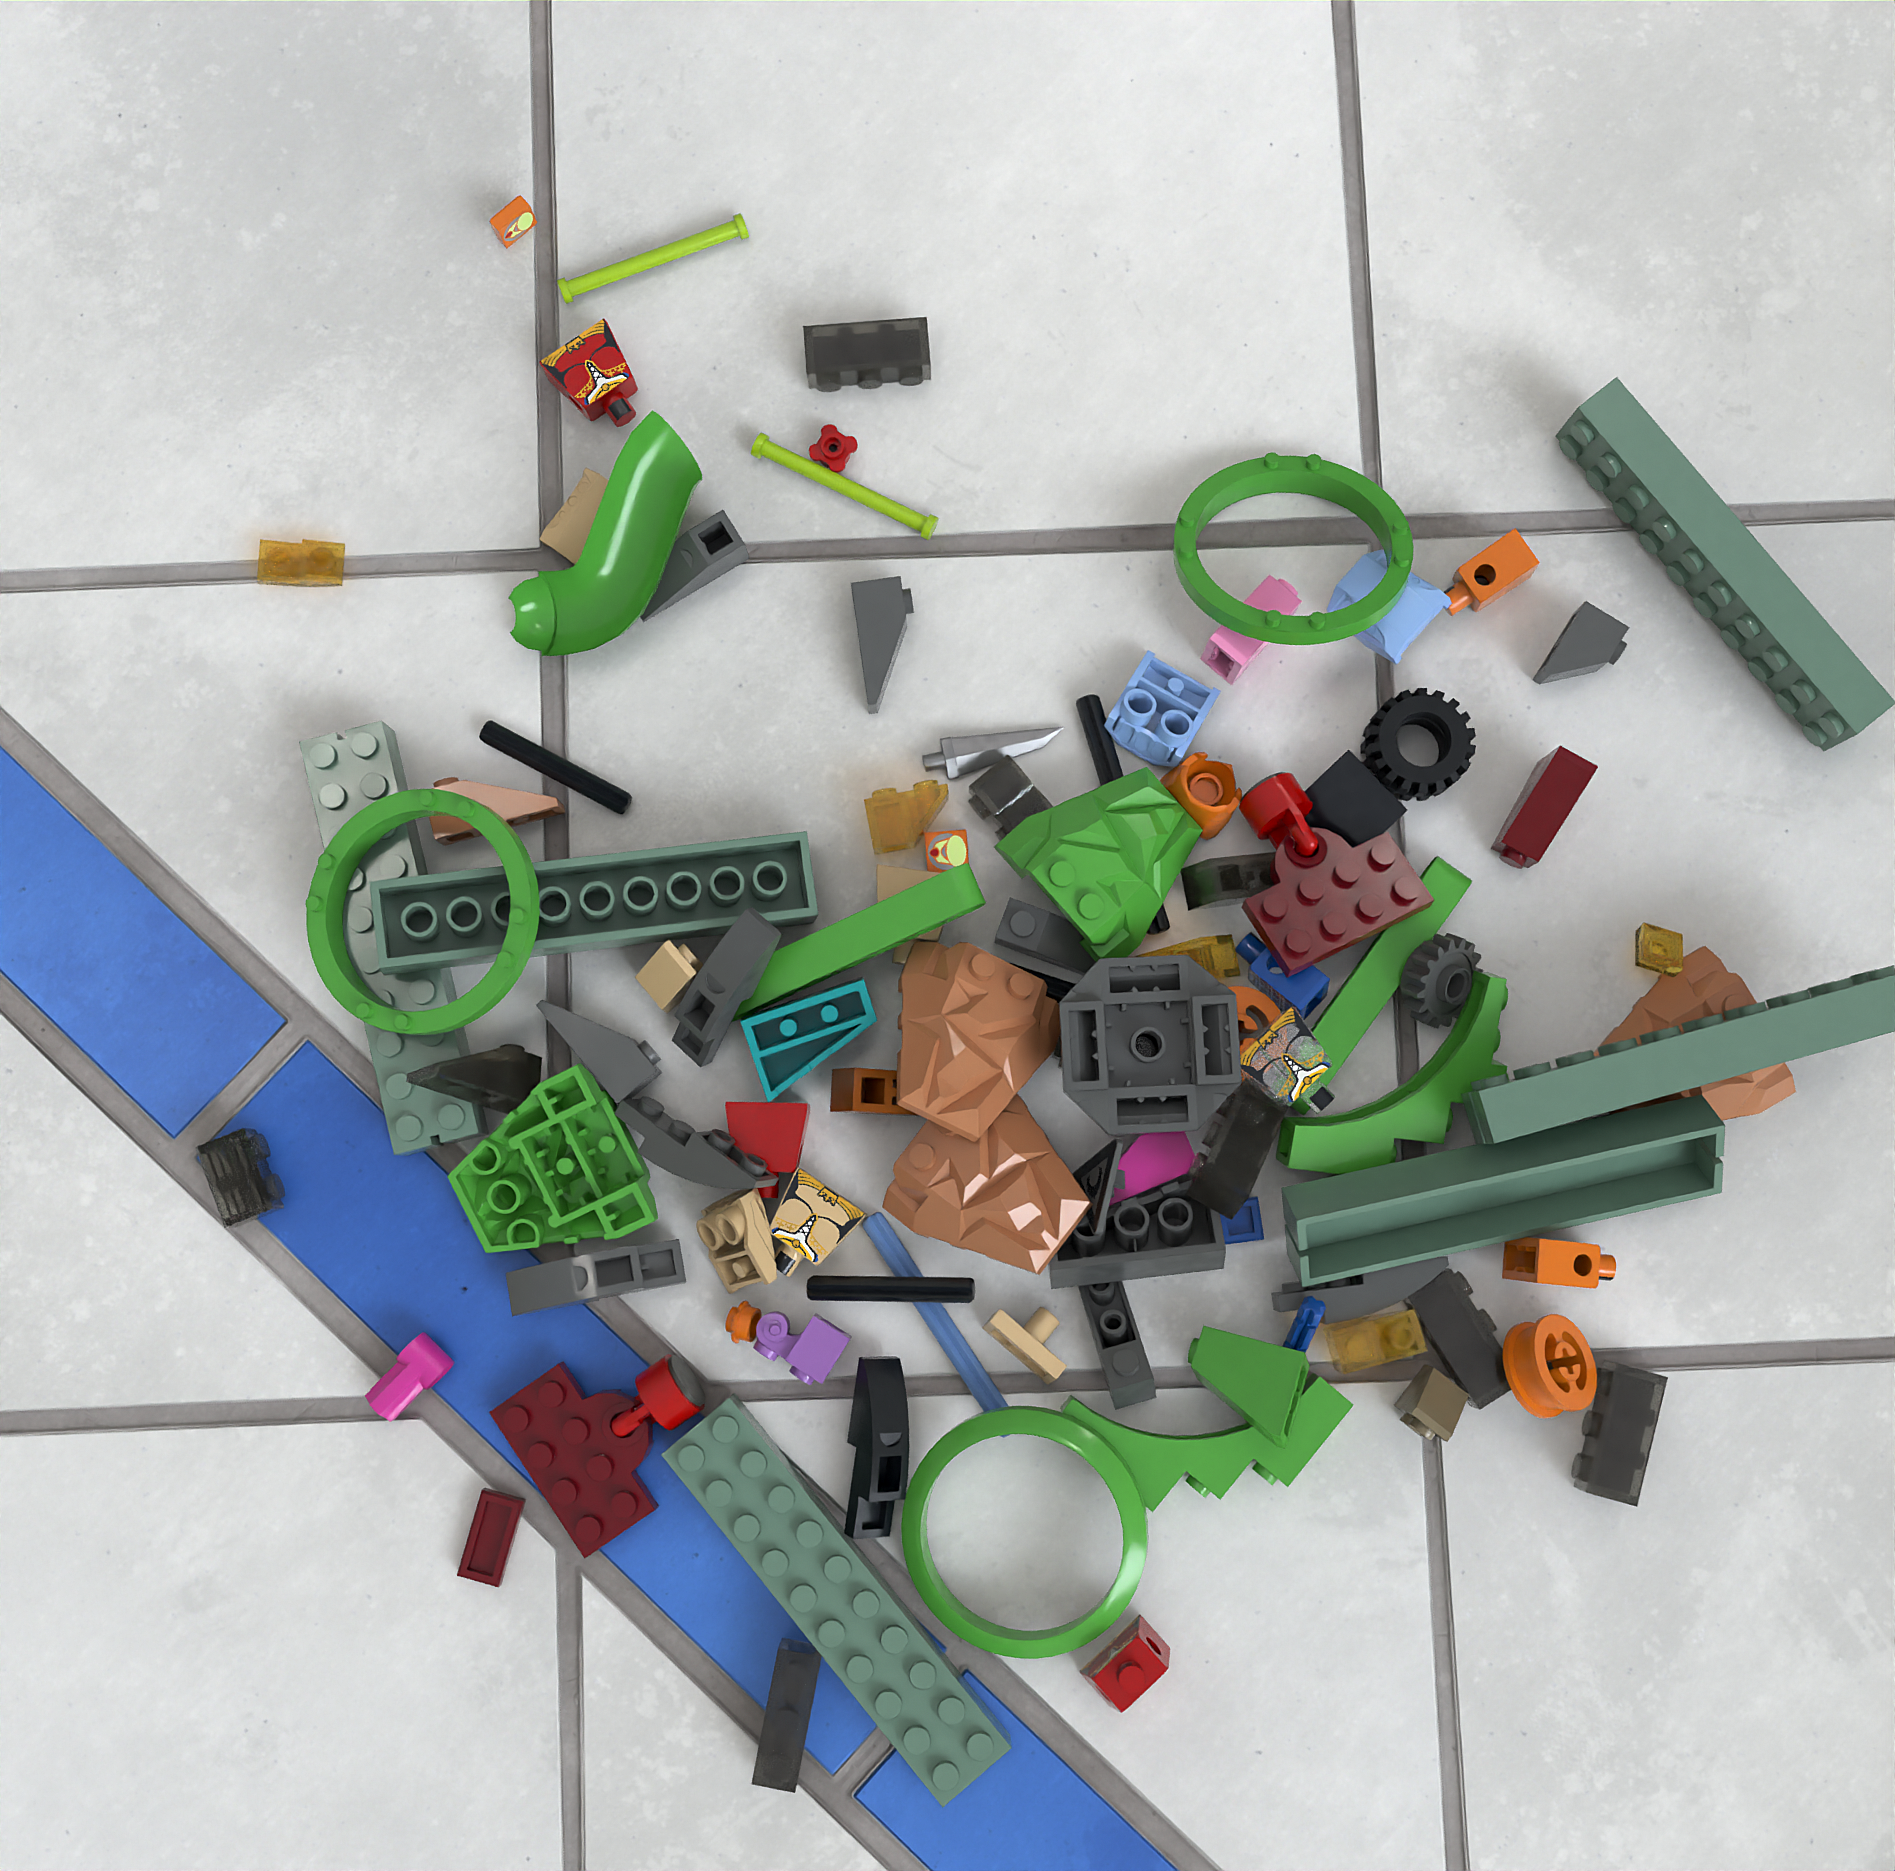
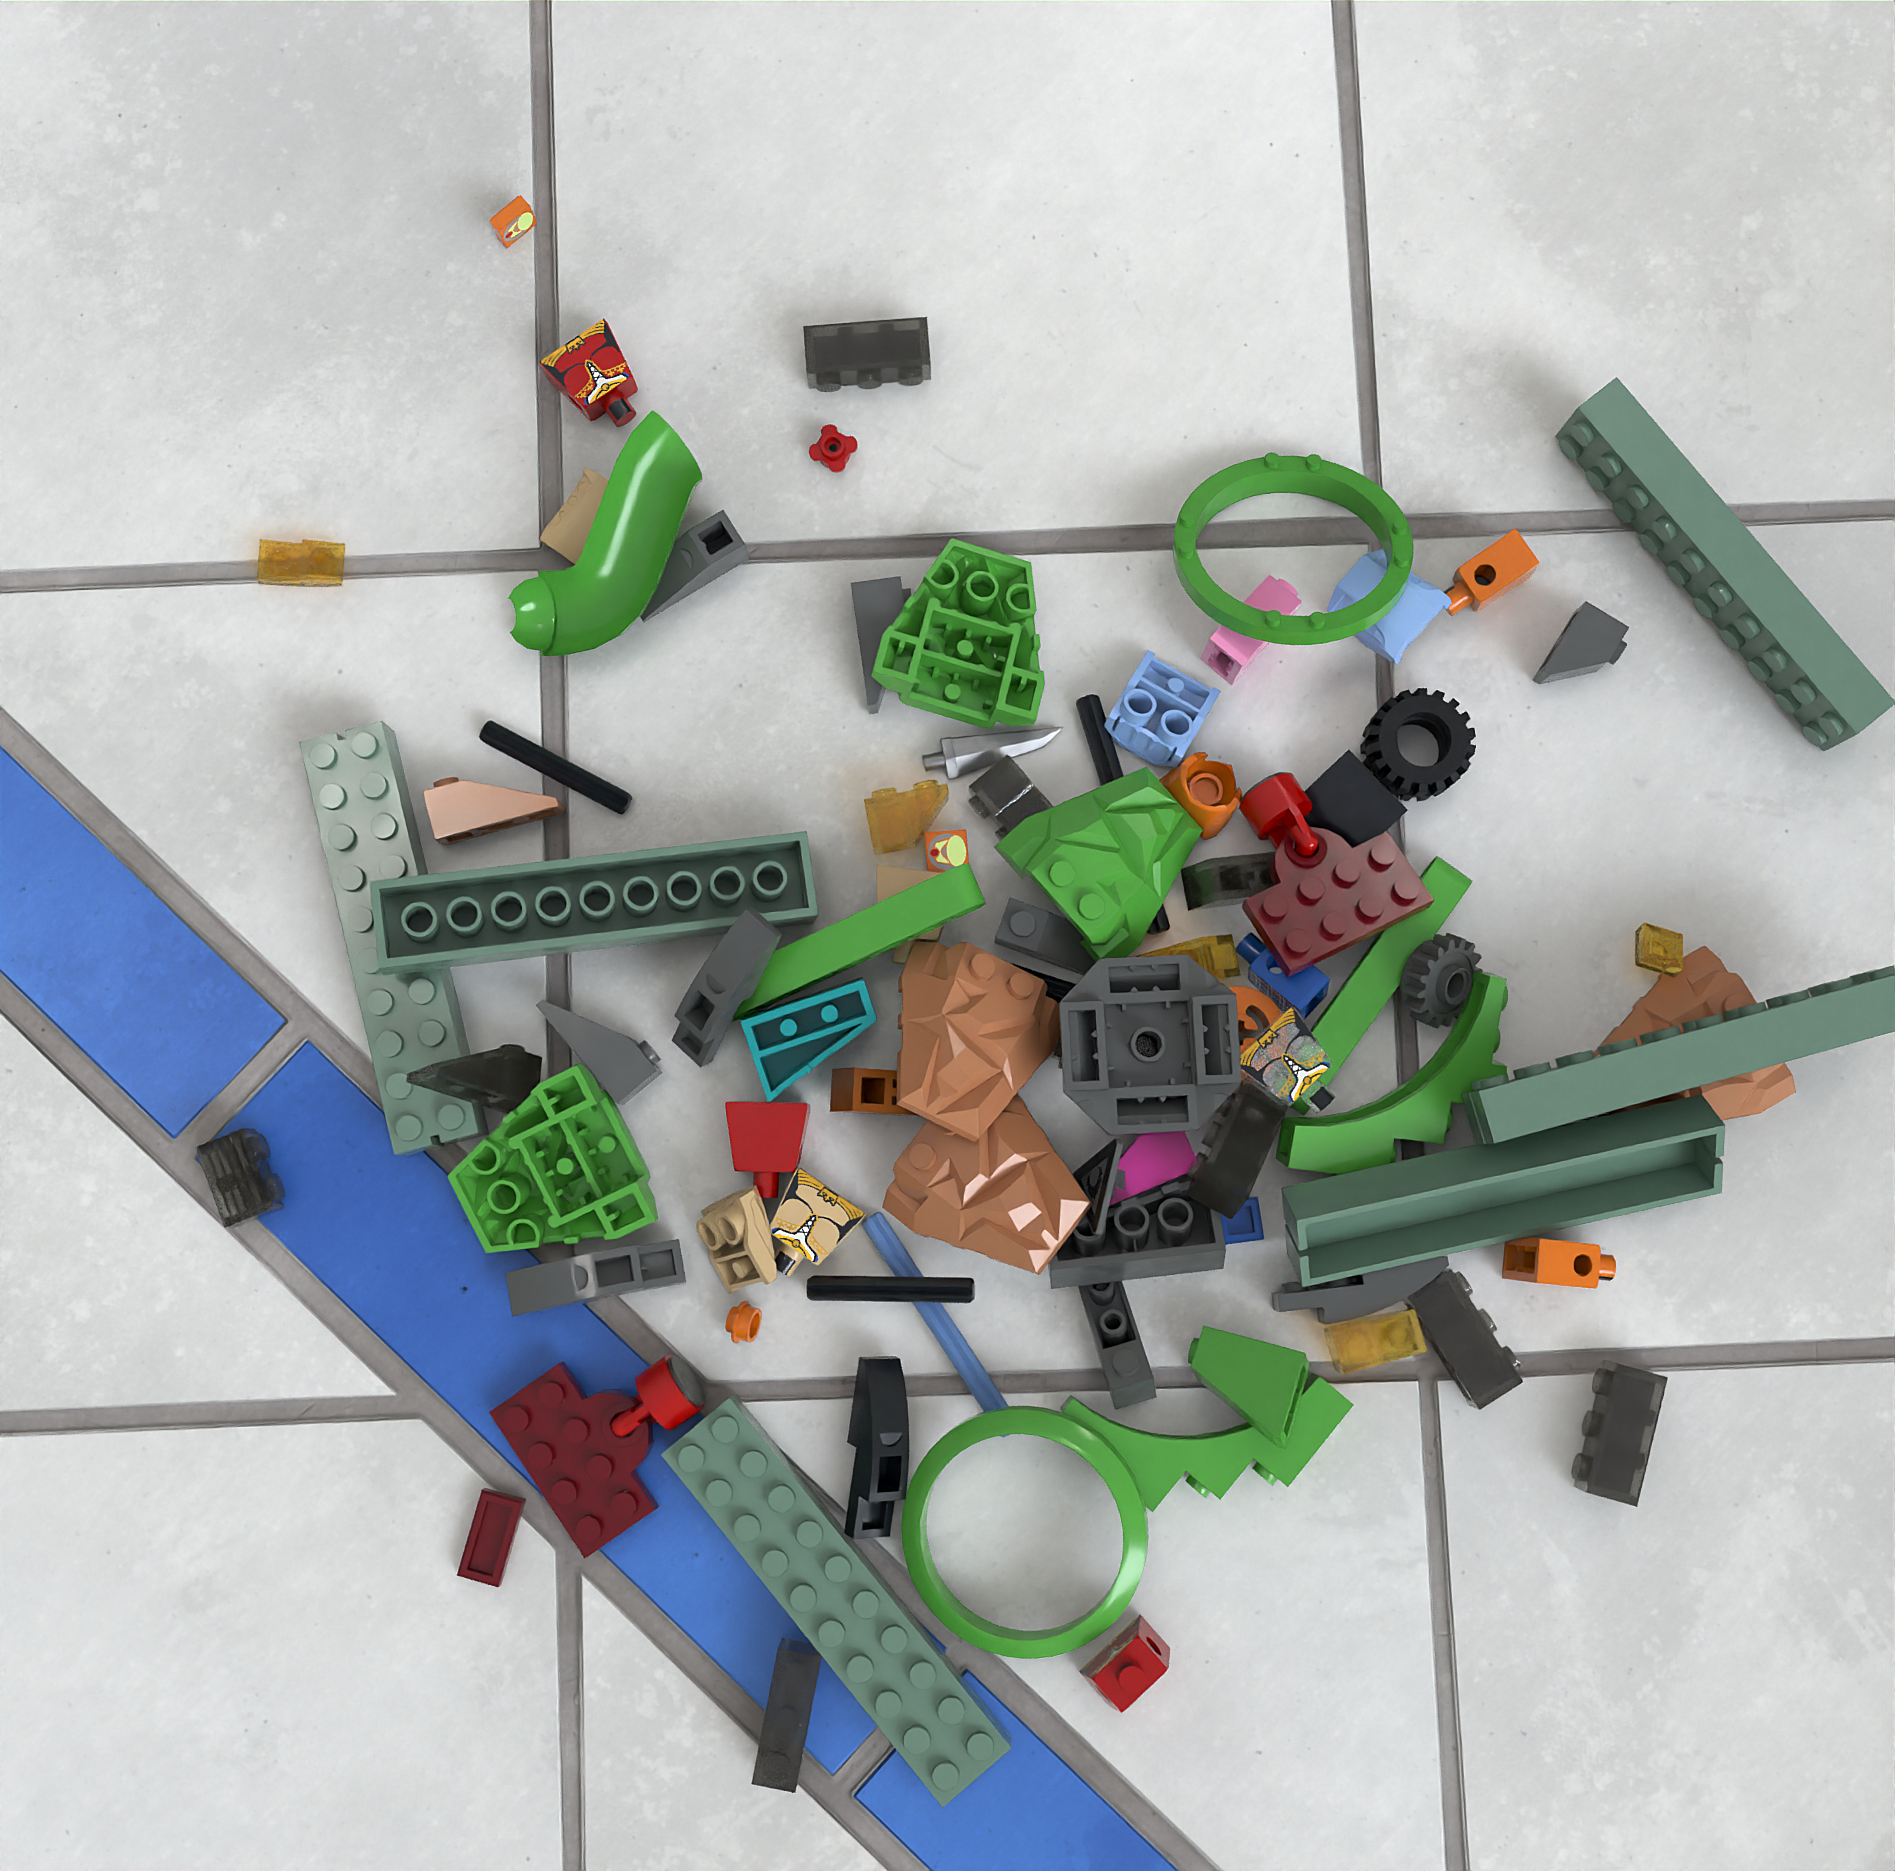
(329, 891): bright green piece -> none
(418, 1368): dark pink piece -> none
(653, 258): lime bar -> none
(669, 974): tan slope -> none
(692, 1155): dark grey slope -> none
(809, 1352): medium lavender brick -> none
(844, 486): lime bar -> none
(967, 640): none -> bright green wedge
(1028, 1341): tan tile -> none
(1305, 1324): blue axle -> none
(1432, 1404): dark tan slope -> none
(1525, 1359): orange wheel -> none
(1543, 807): dark red slope -> none

